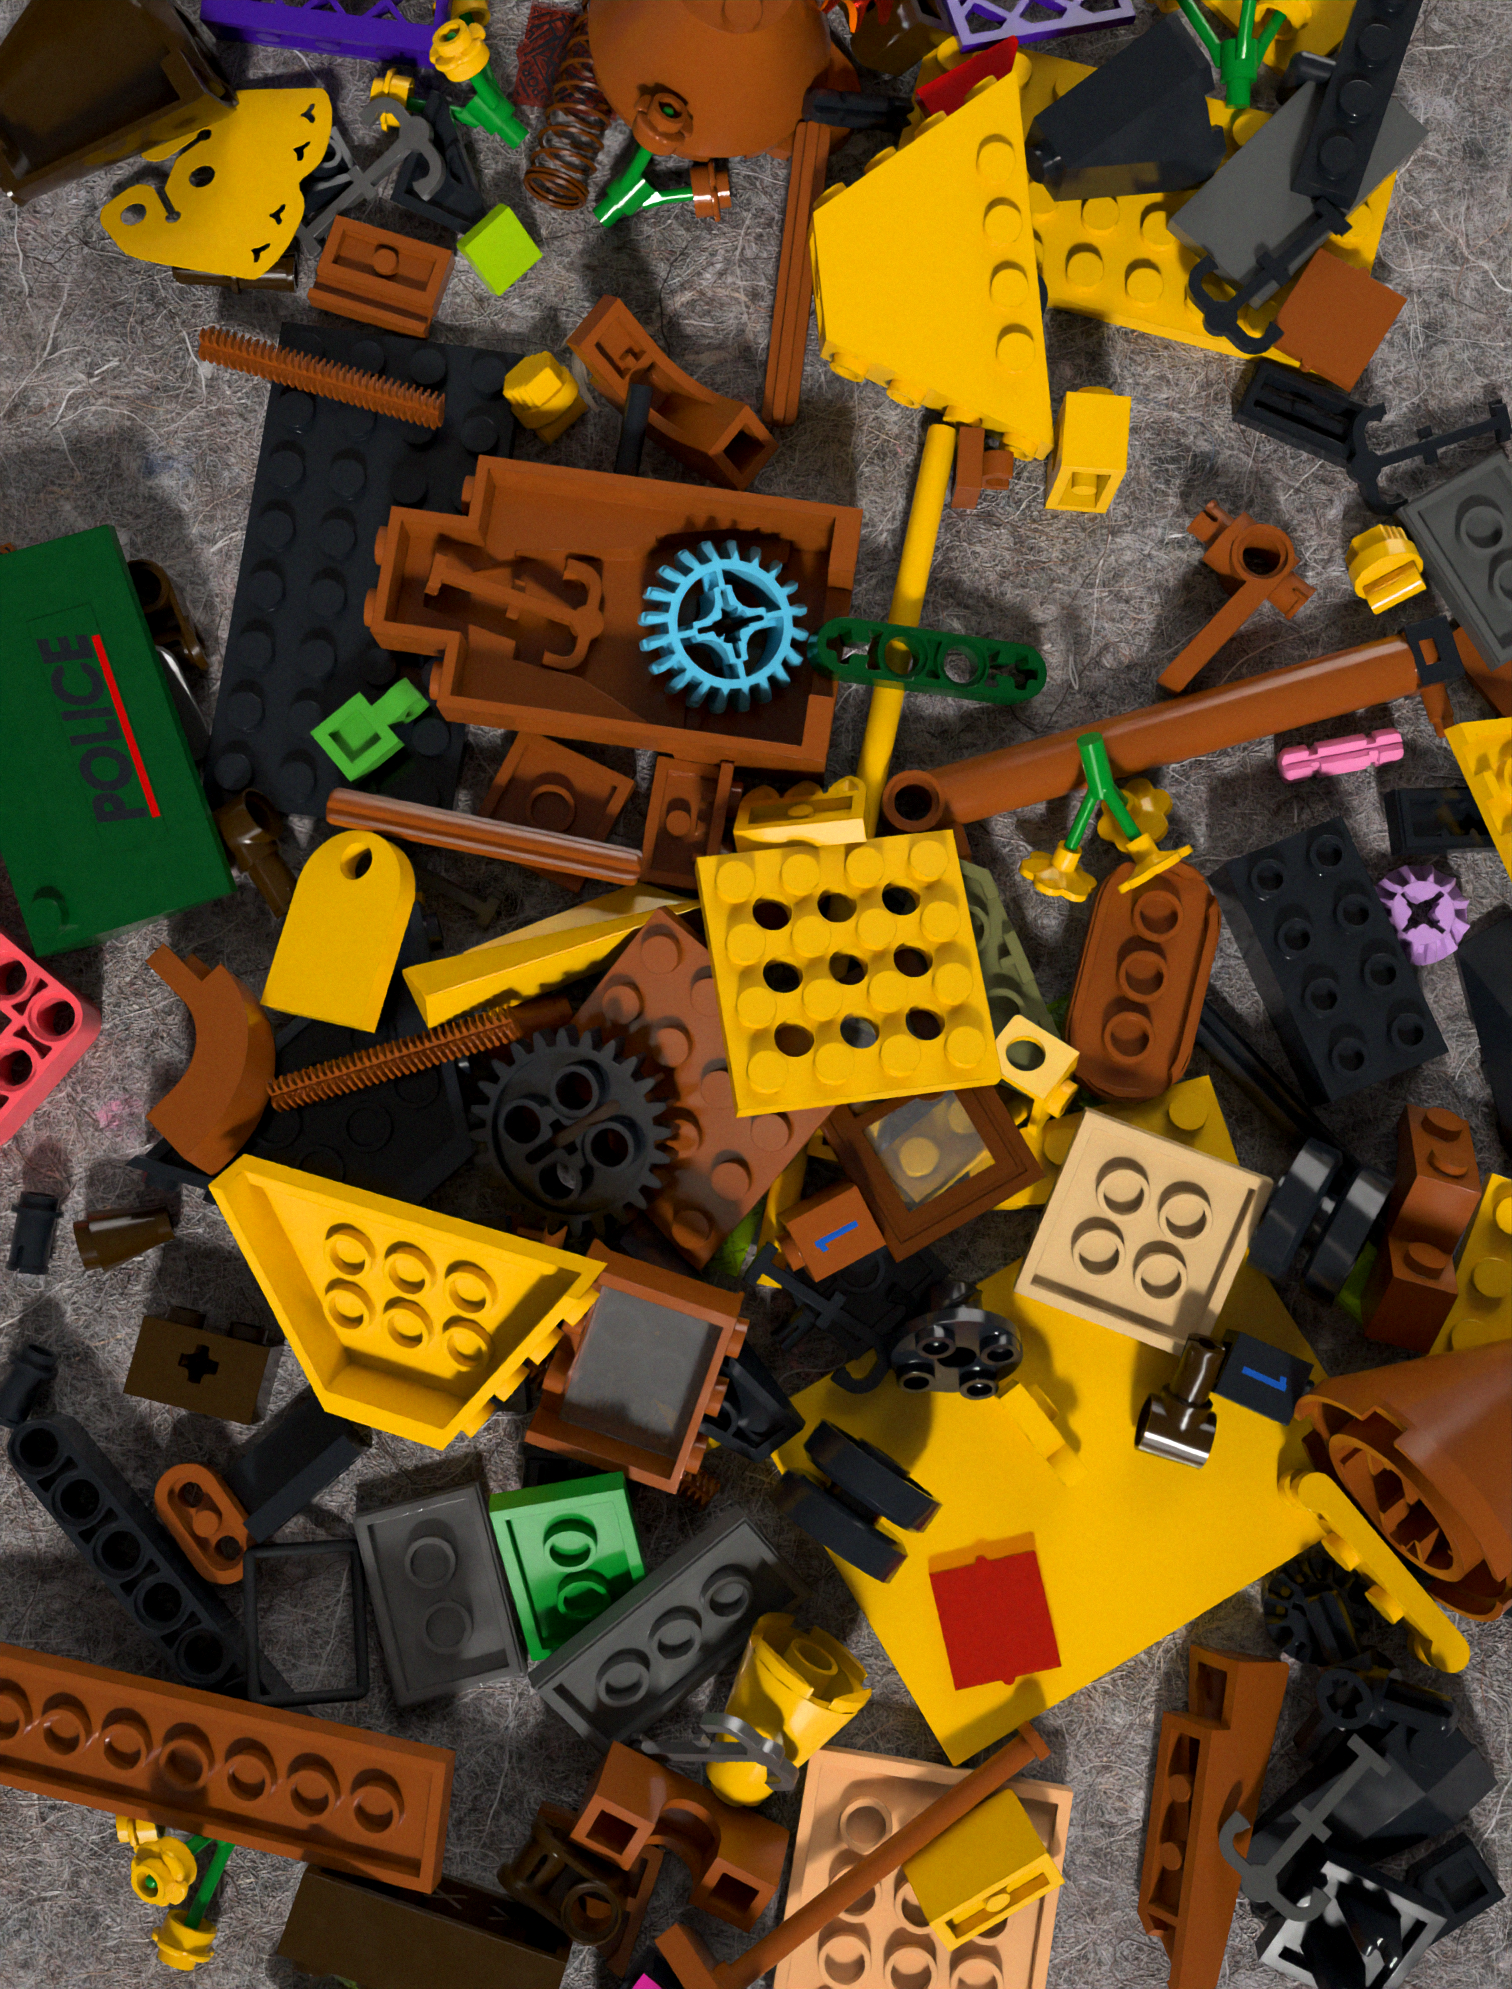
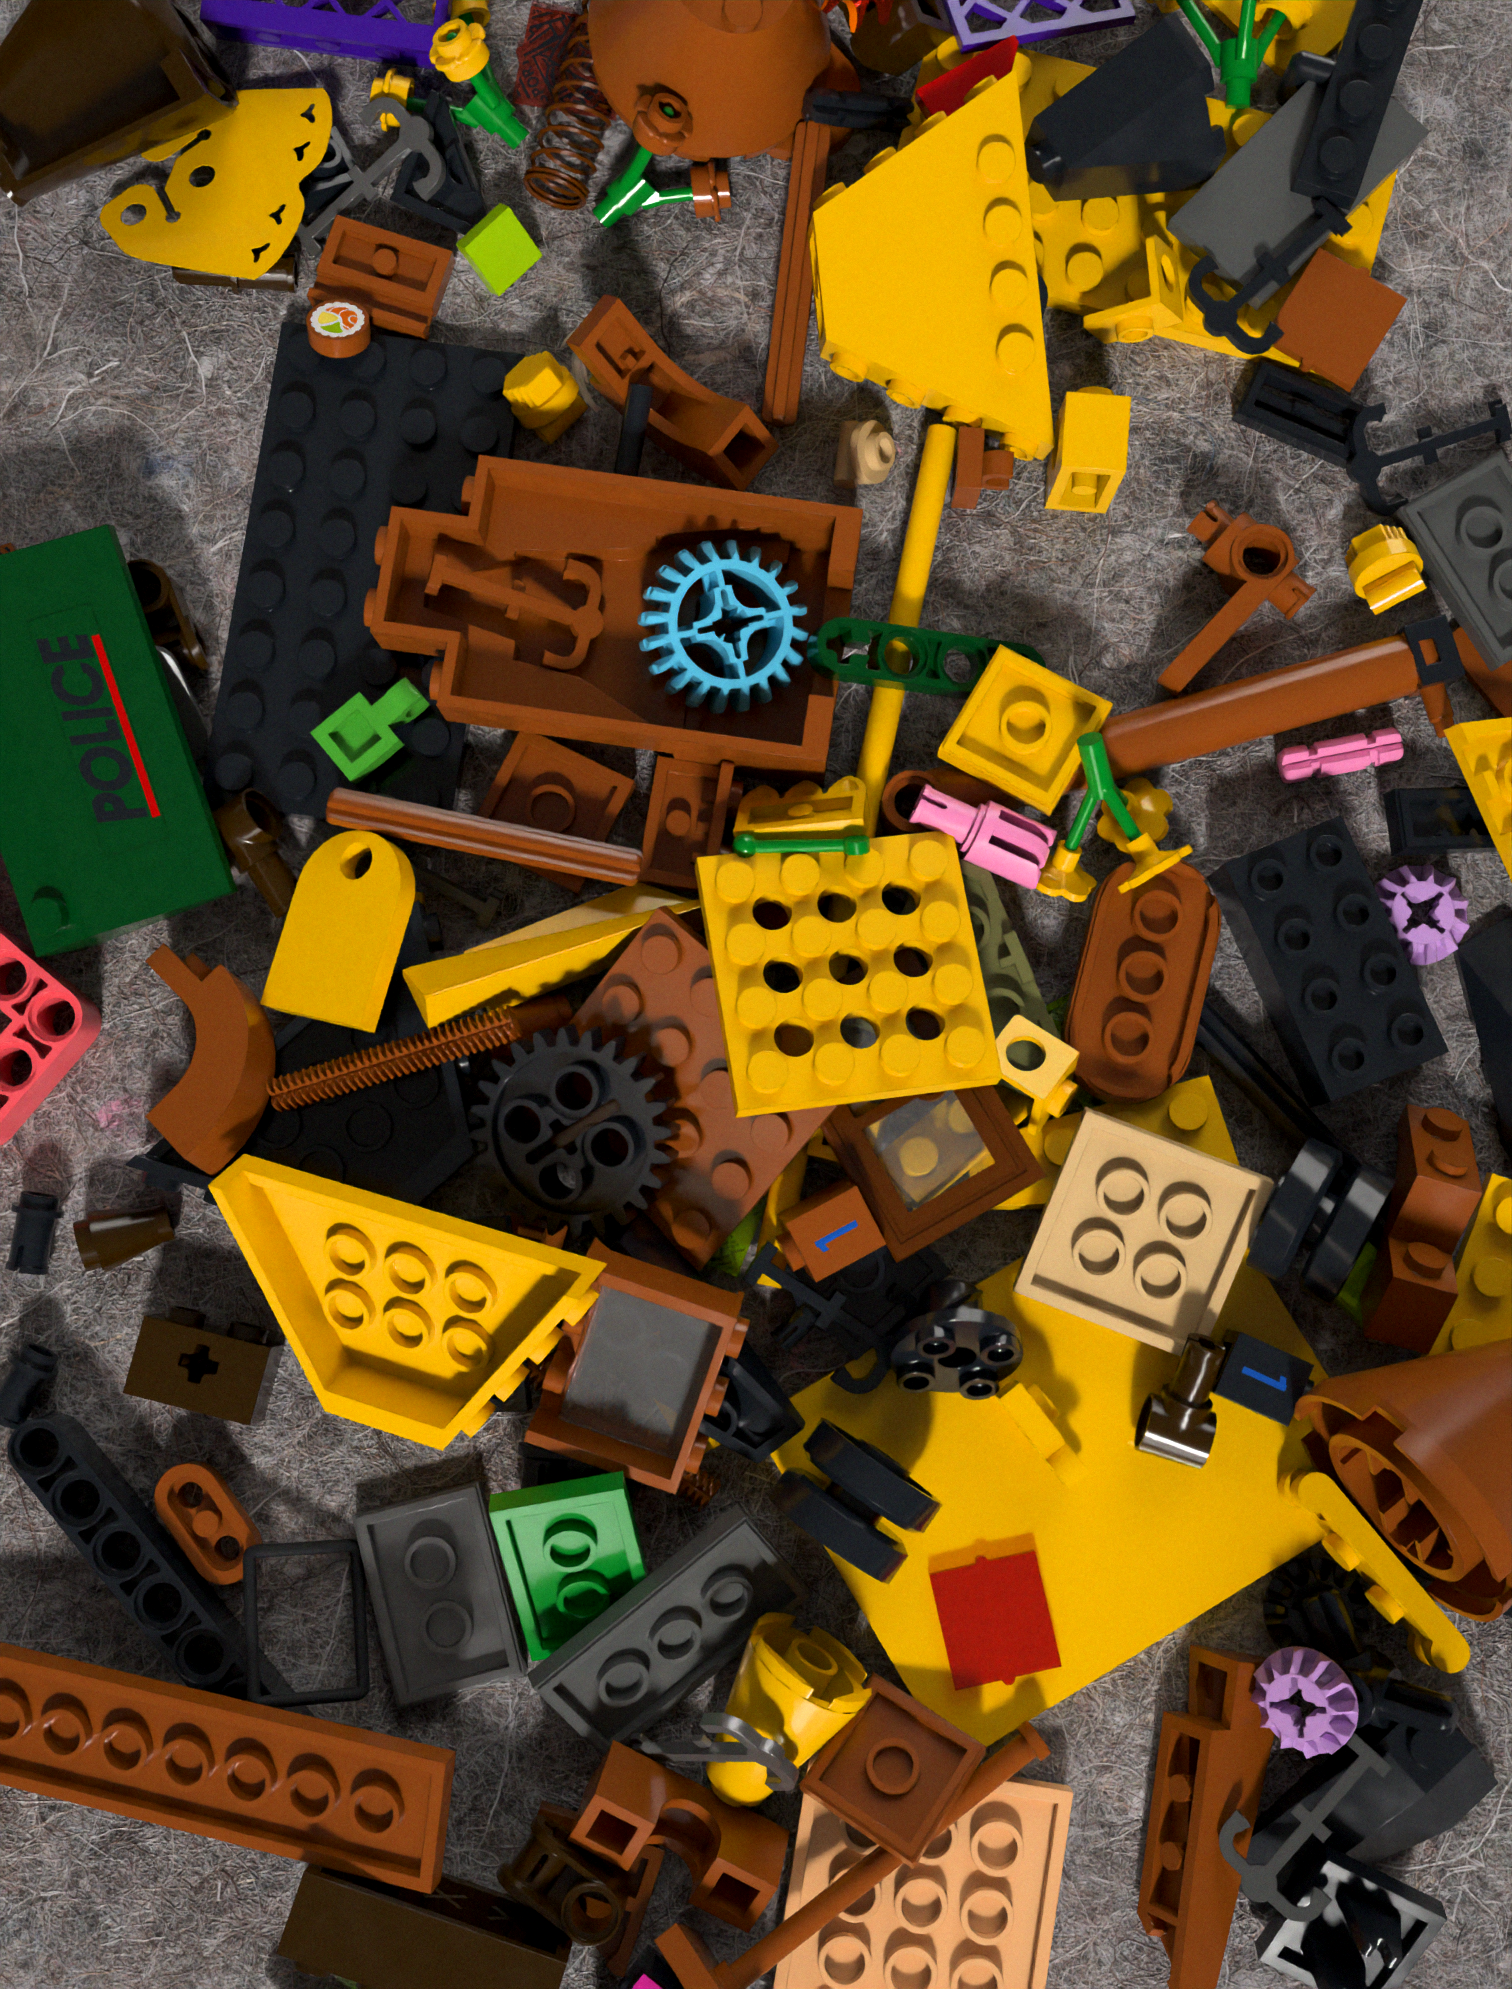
(162, 1877): yellow plant -> none
(294, 1466): black panel -> none
(324, 379): dark orange axle -> none
(338, 328): none -> tile
(747, 846): none -> green hinge
(863, 454): none -> tan plate
(894, 1771): none -> dark orange tile
(981, 1870): yellow panel -> none
(988, 835): none -> bright pink arm
(1023, 730): none -> yellow tile
(1139, 318): none -> yellow bracket
(1321, 1683): none -> lavender gear
(1458, 1879): black tile -> none

